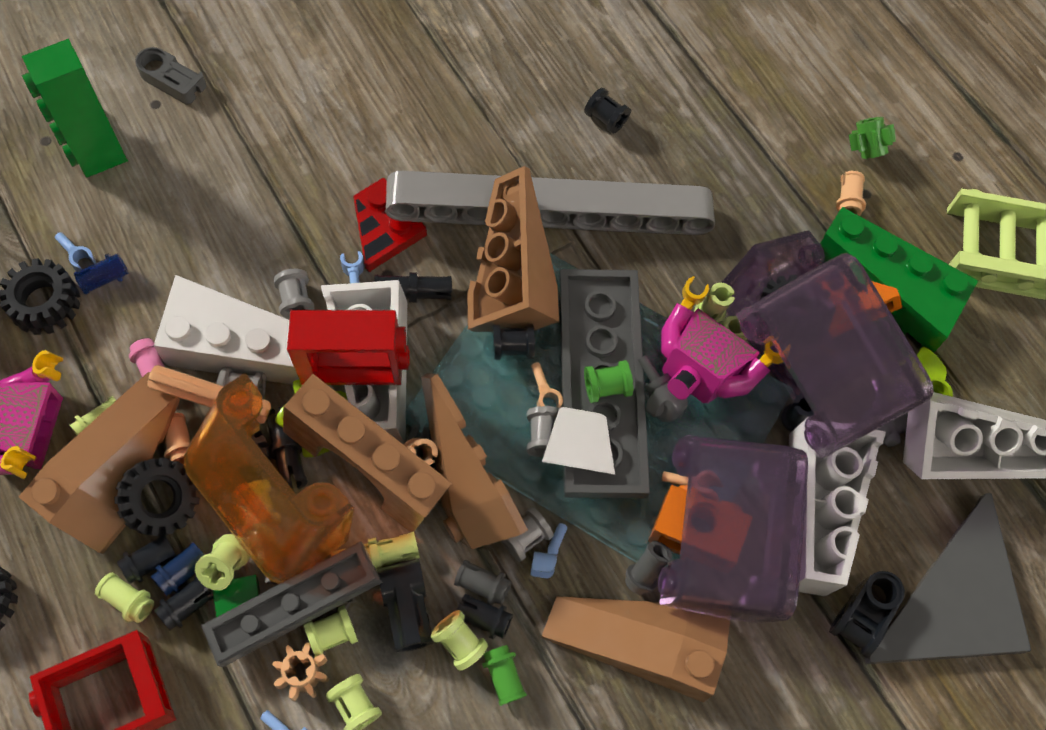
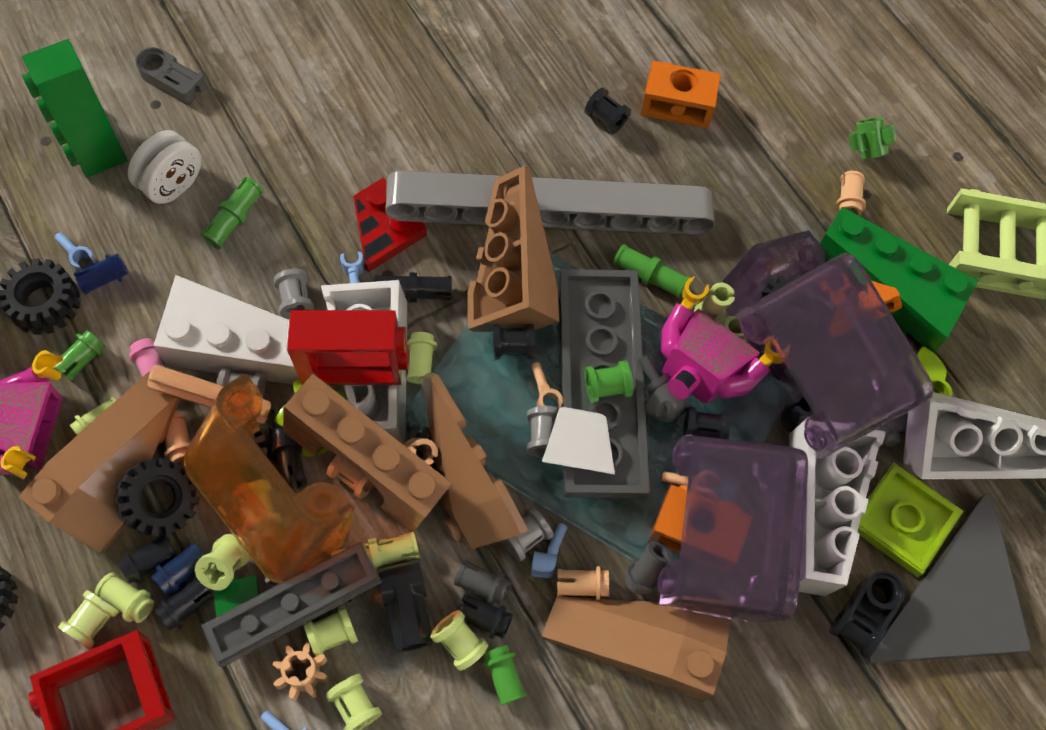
(80, 354): none -> bright green pin
(88, 619): none -> yellowish green bush
(164, 166): none -> white head
(232, 212): none -> bright green pin
(350, 476): none -> light nougat bush
(421, 355): none -> yellowish green pin
(583, 582): none -> light nougat pin
(651, 270): none -> bright green pin
(680, 94): none -> orange brick
(706, 424): none -> black bush
(907, 519): none -> lime plate

